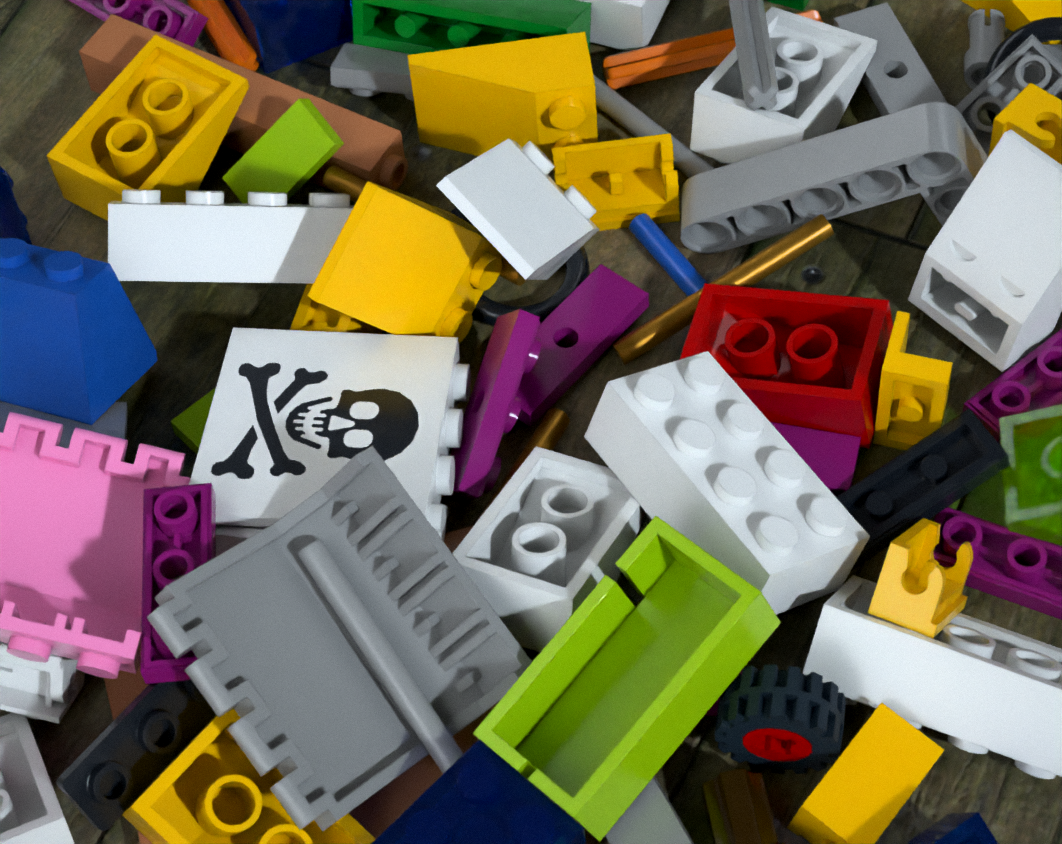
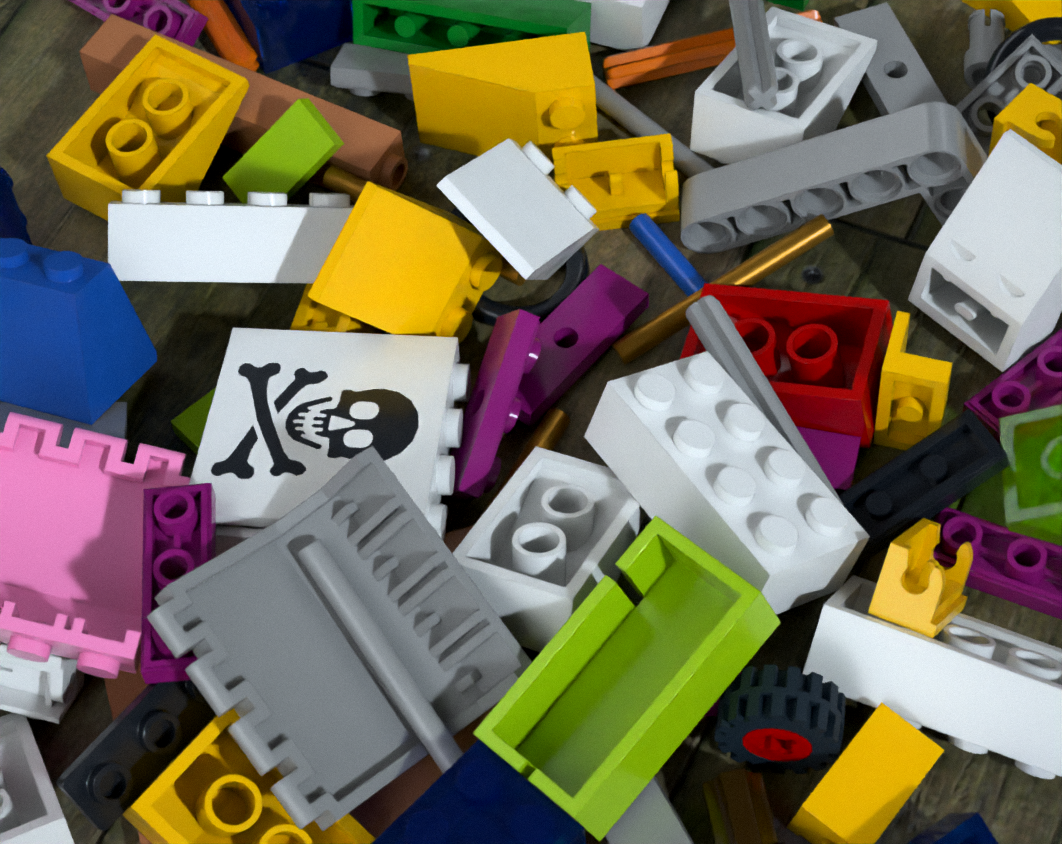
(730, 351): none -> light grey axle

